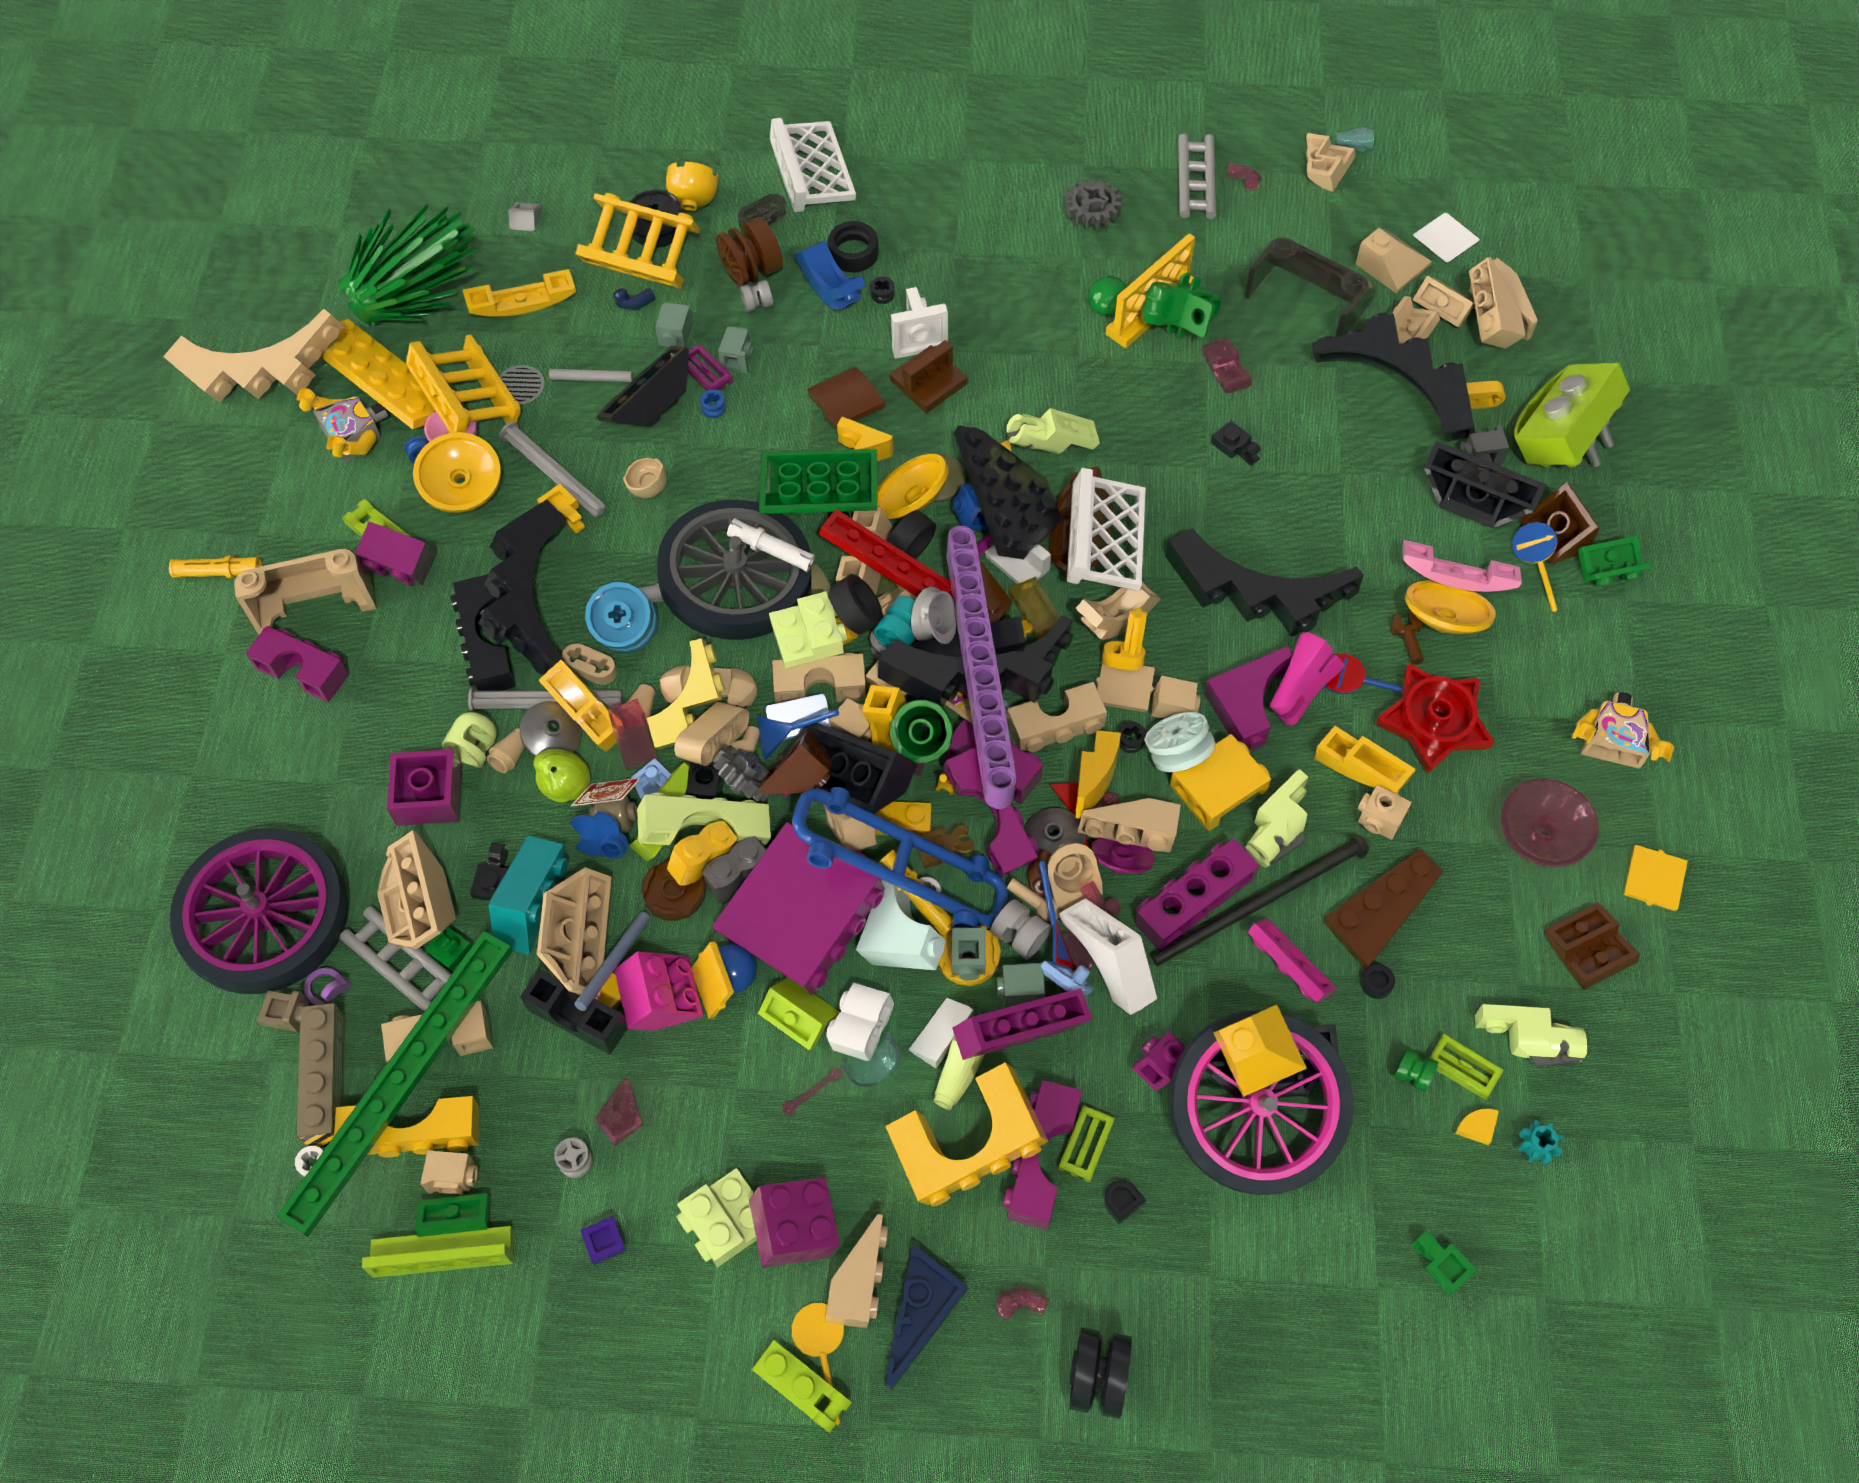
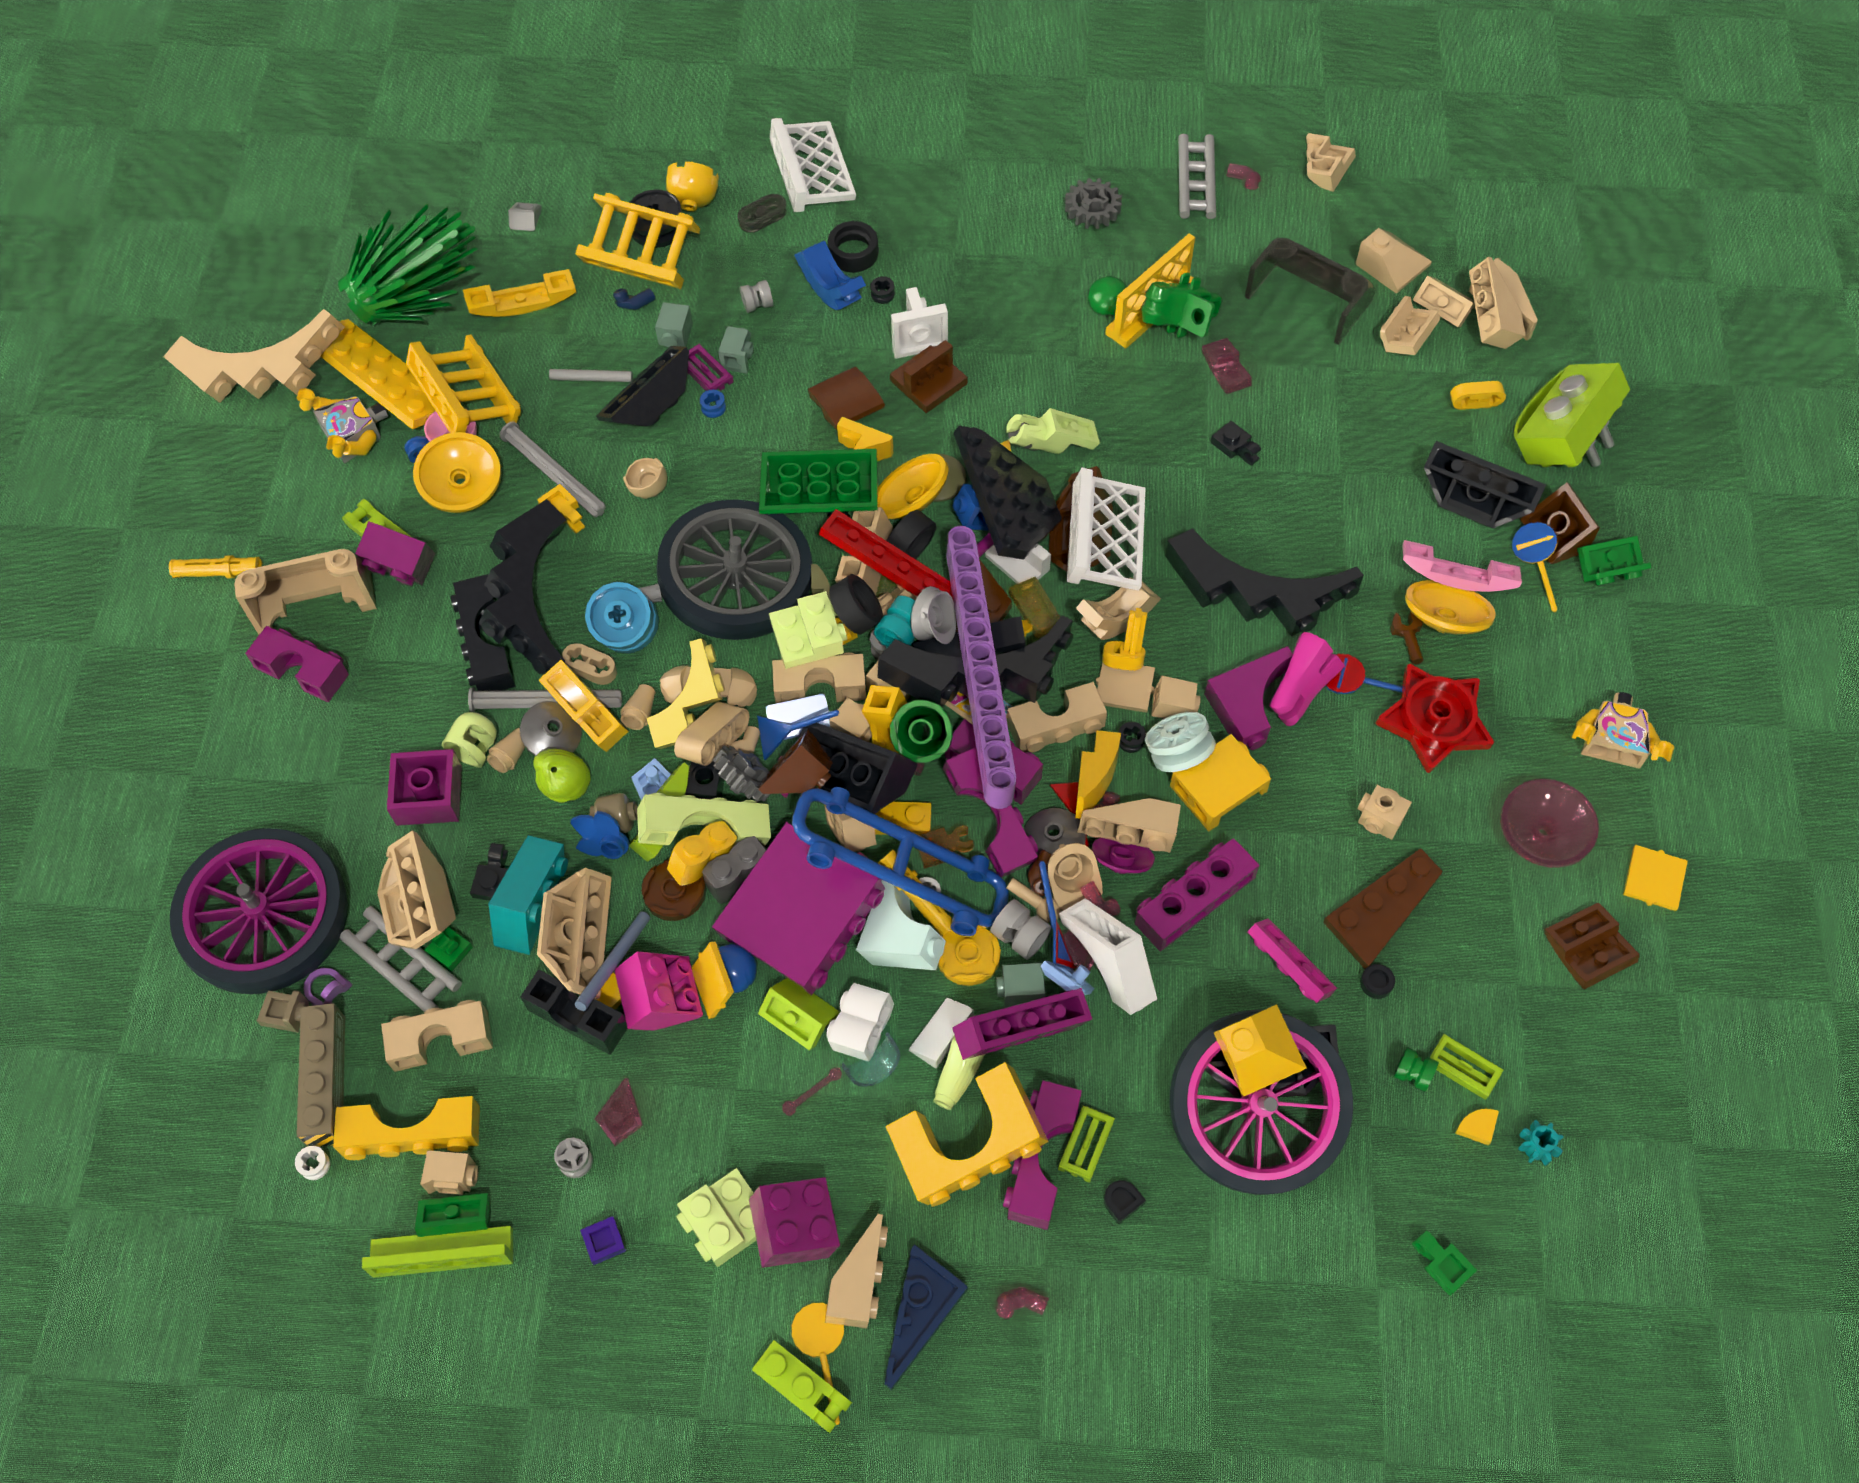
(394, 1085): green plate -> none
(523, 382): light grey sticker -> none
(606, 791): sticker -> none
(631, 734): clear pink slope -> none
(749, 251): reddish brown wheel -> none
(760, 540): white pin -> none
(944, 783): yellow hand -> none
(972, 943): sand green brick -> none
(1100, 1372): black wheel -> none
(1159, 1060): magenta brick -> none
(1280, 823): yellowish green plate -> none
(1356, 846): pearl dark grey bar -> none
(1358, 138): clear light blue cone -> none
(1363, 761): yellow slope -> none
(1412, 360): black arch -> none
(1446, 237): white sticker -> none
(1487, 445): dark grey brick -> none
(1533, 1034): yellowish green plate -> none

